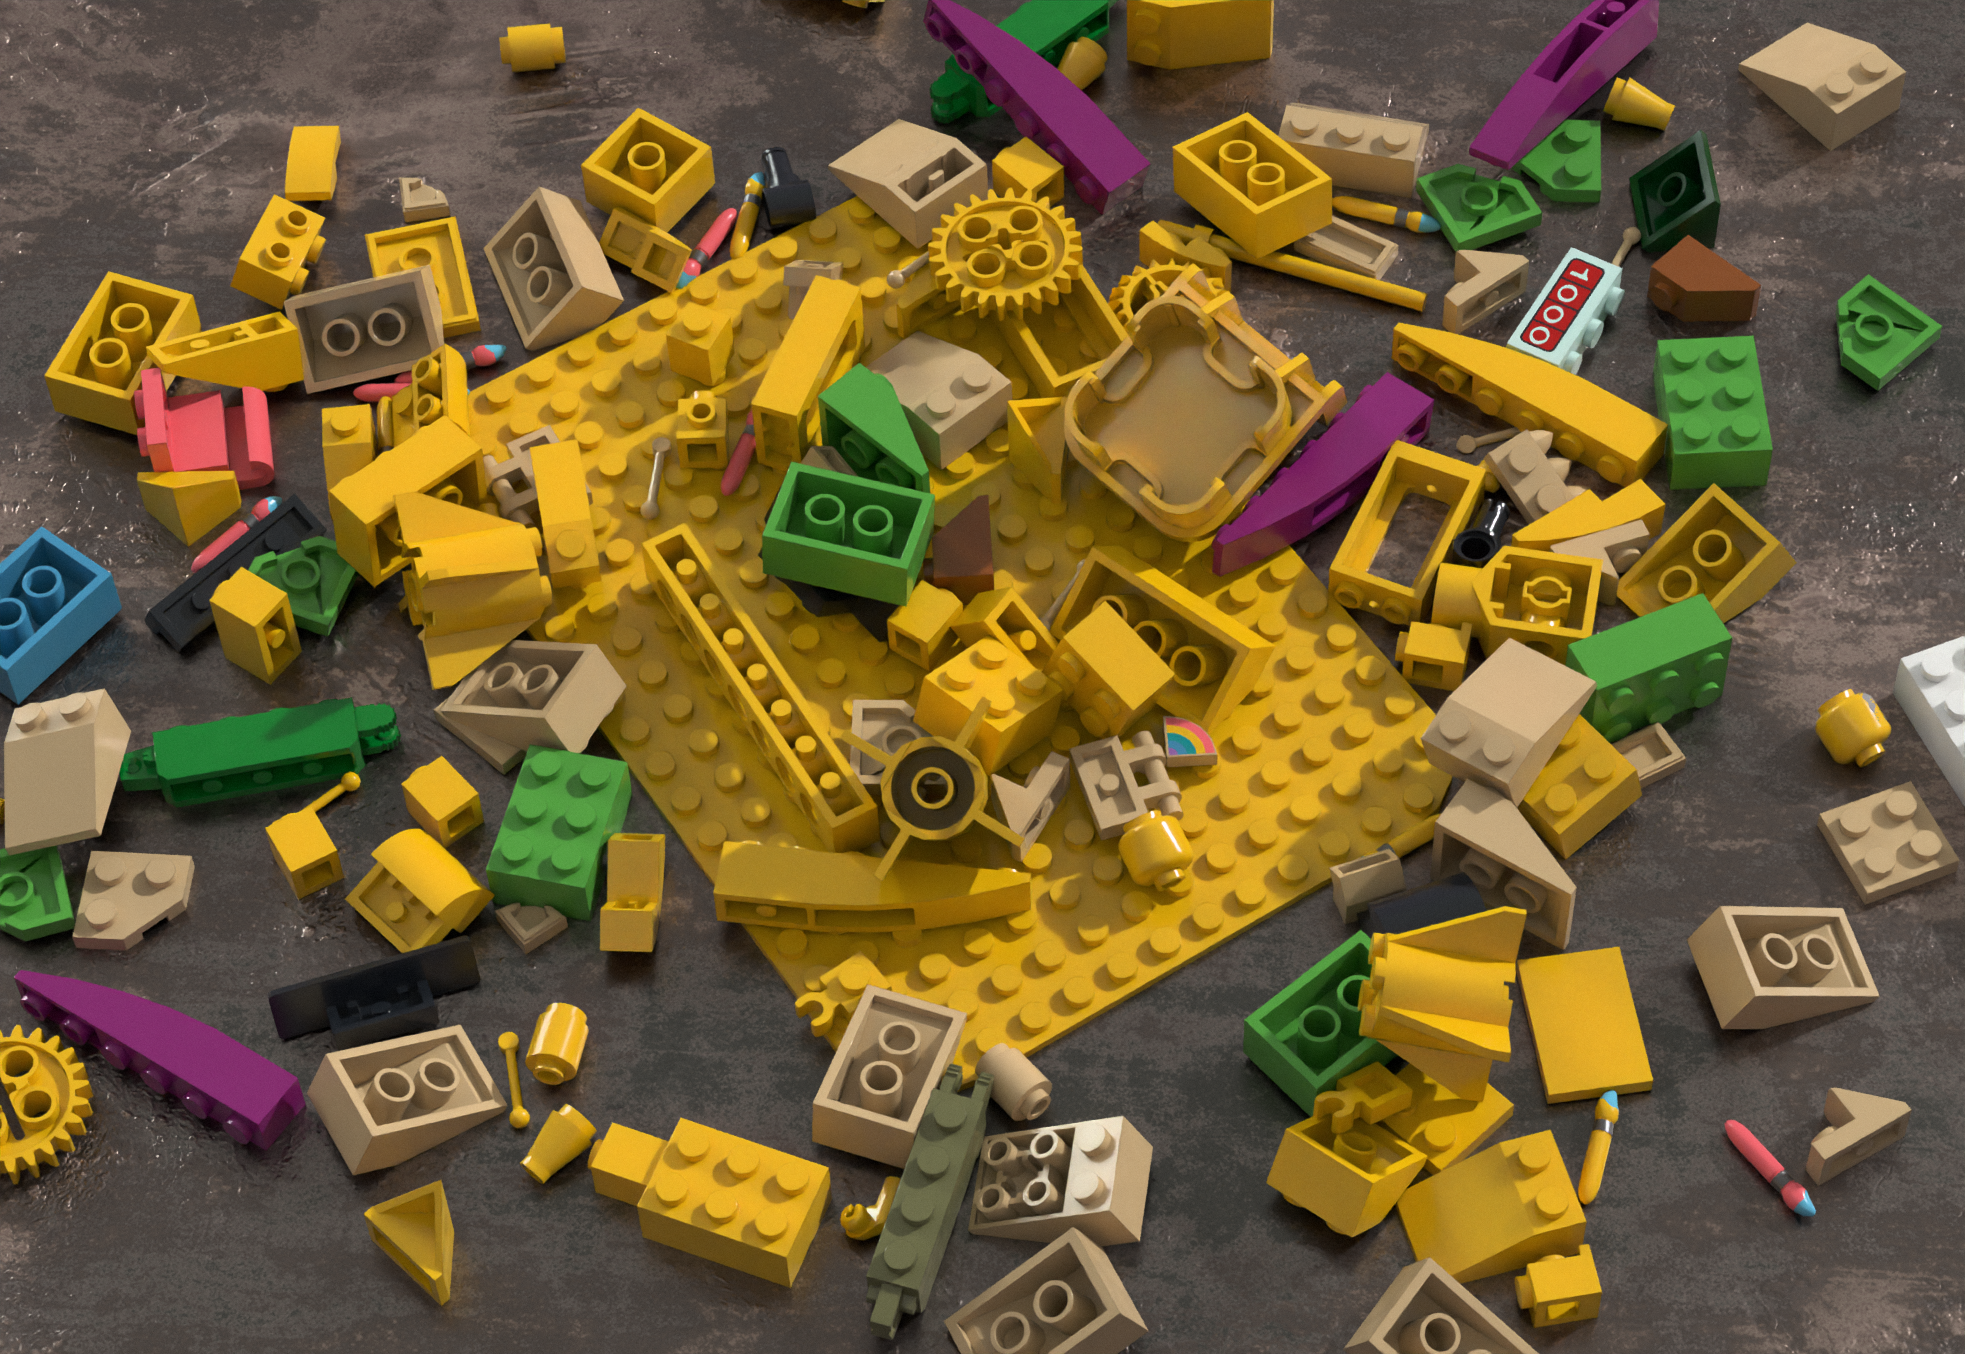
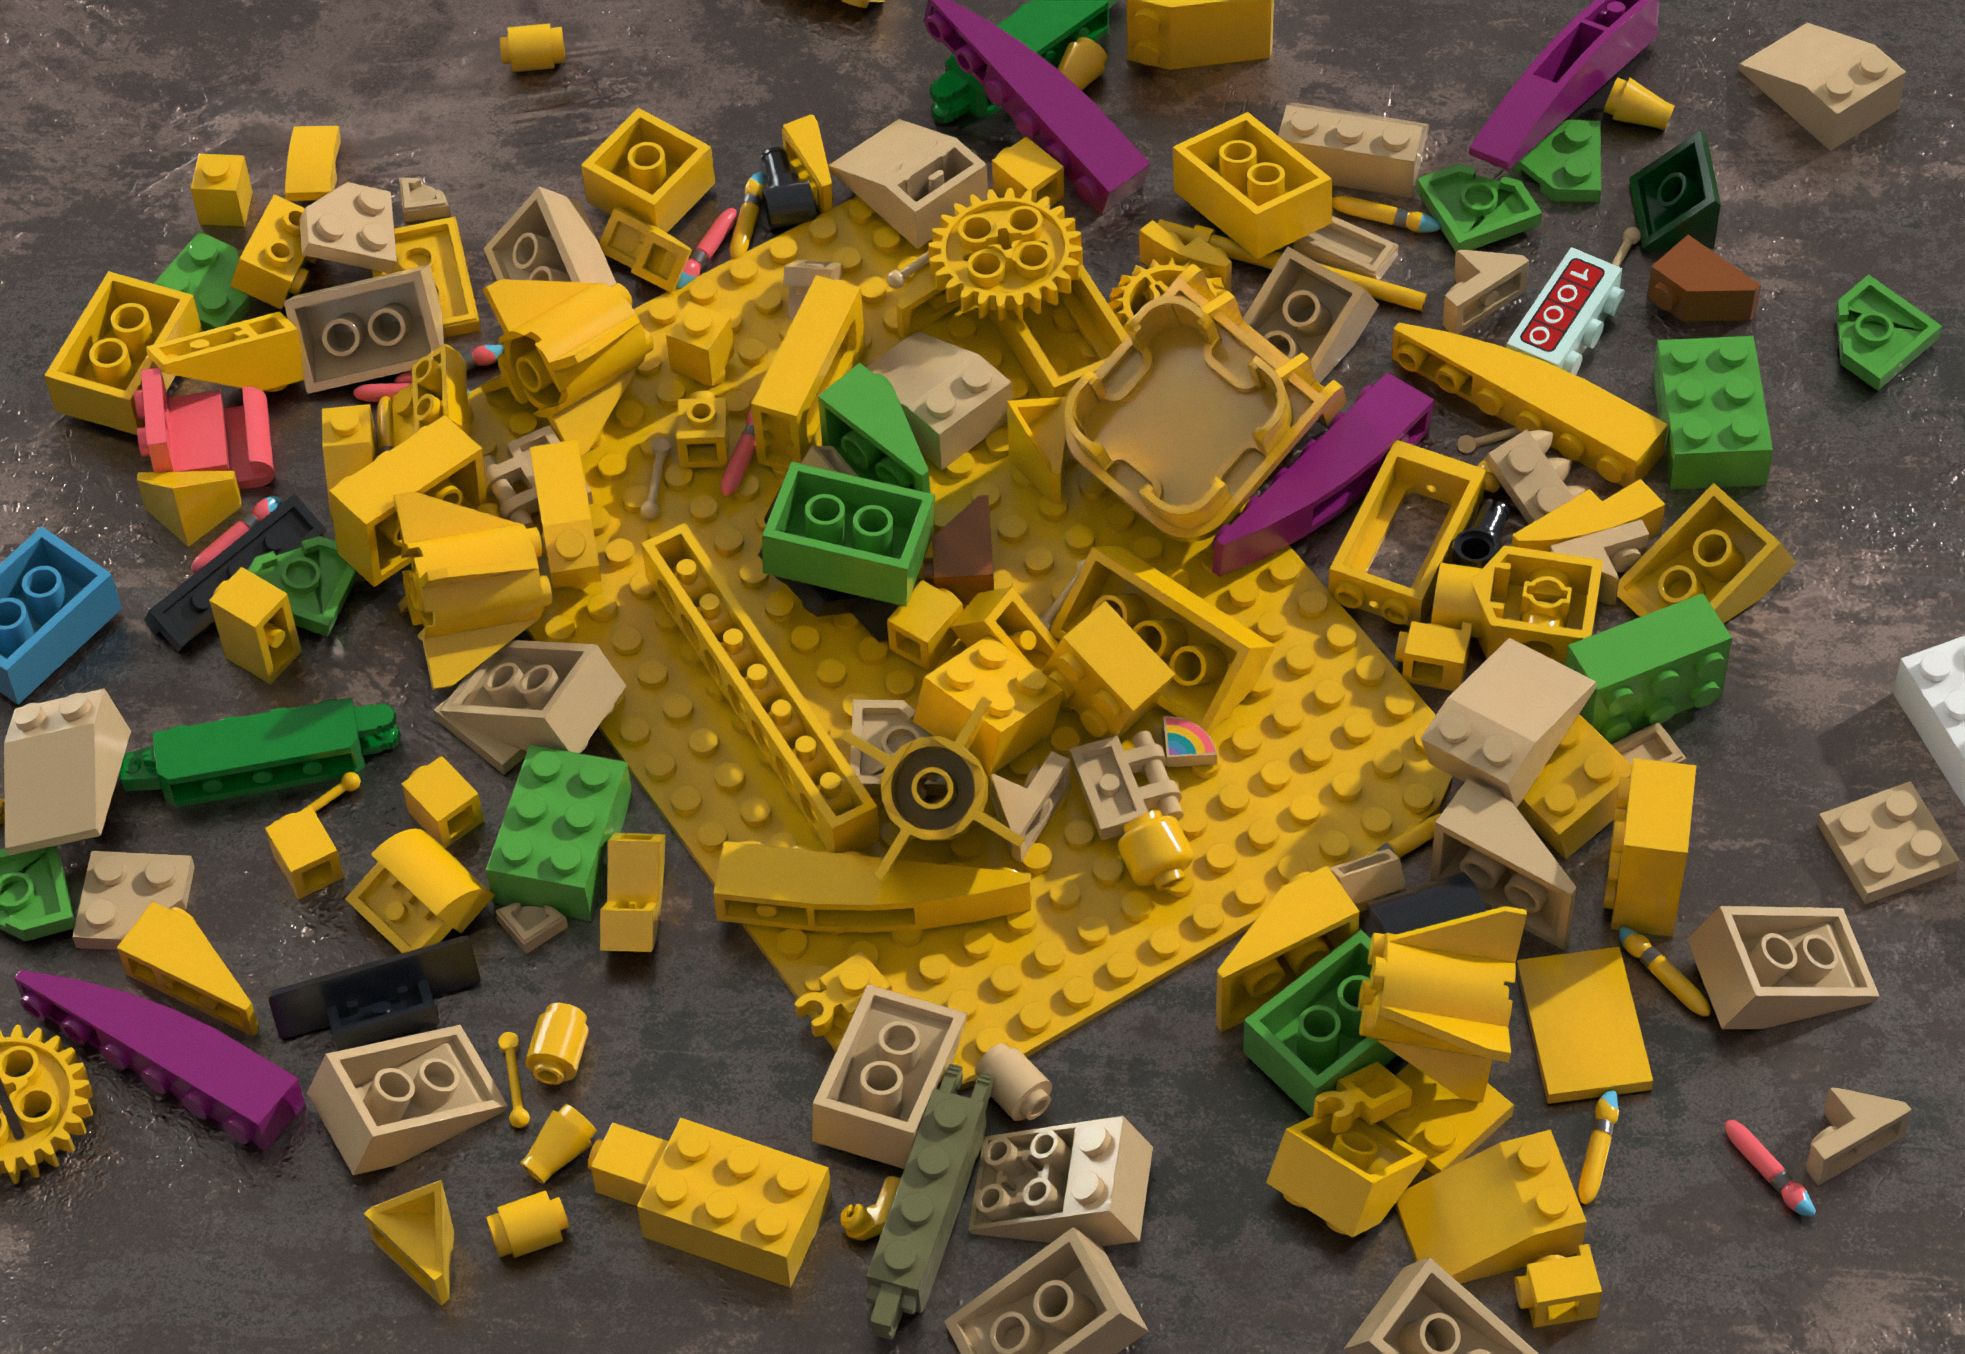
(177, 959): none -> yellow slope
(206, 272): none -> bright green plate
(221, 190): none -> yellow brick
(351, 228): none -> tan plate
(527, 1225): none -> yellow brick
(567, 350): none -> yellow brick
(808, 158): none -> yellow slope
(1286, 940): none -> yellow slope
(1310, 311): none -> tan slope
(1649, 846): none -> yellow brick
(1664, 971): none -> yellow piece
(1852, 728): yellow head -> none

